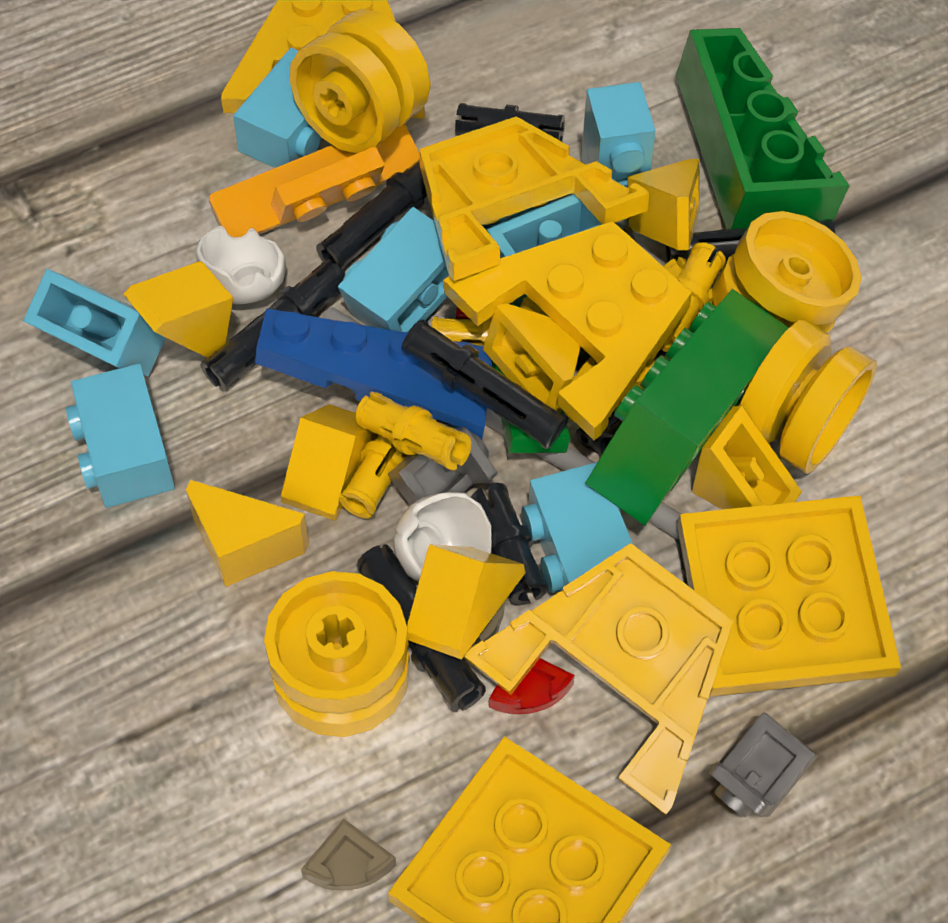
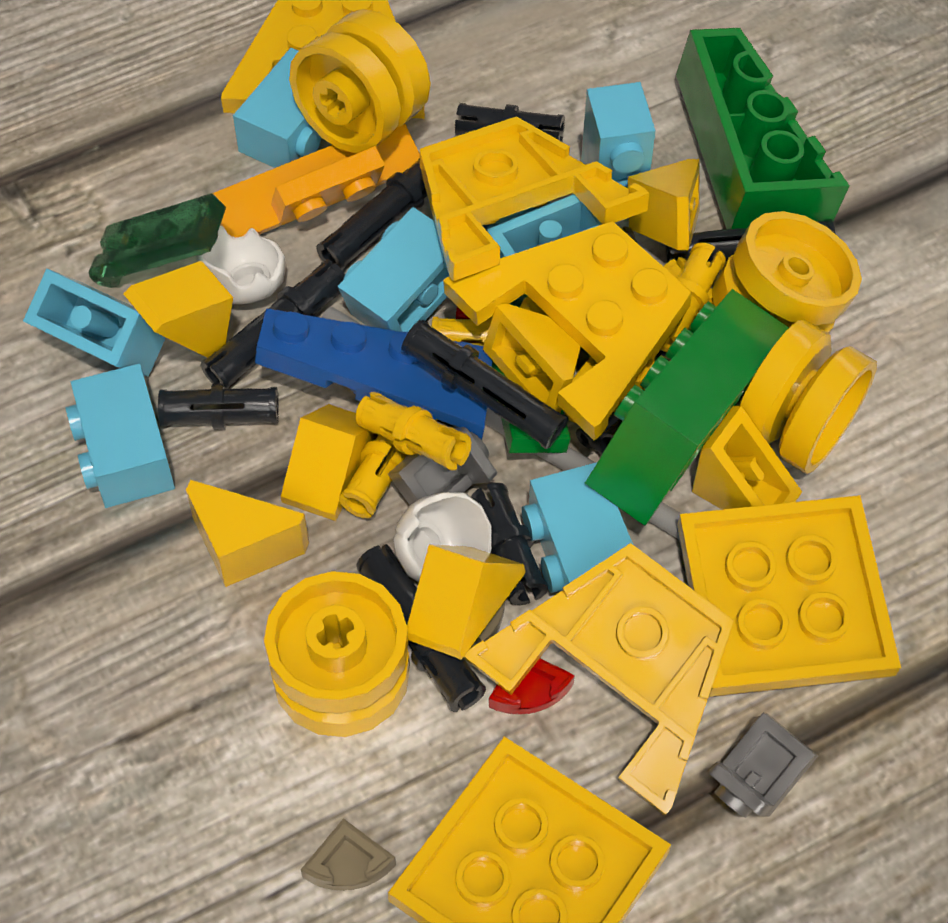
(157, 239): none -> clear green plate
(178, 406): none -> black pin

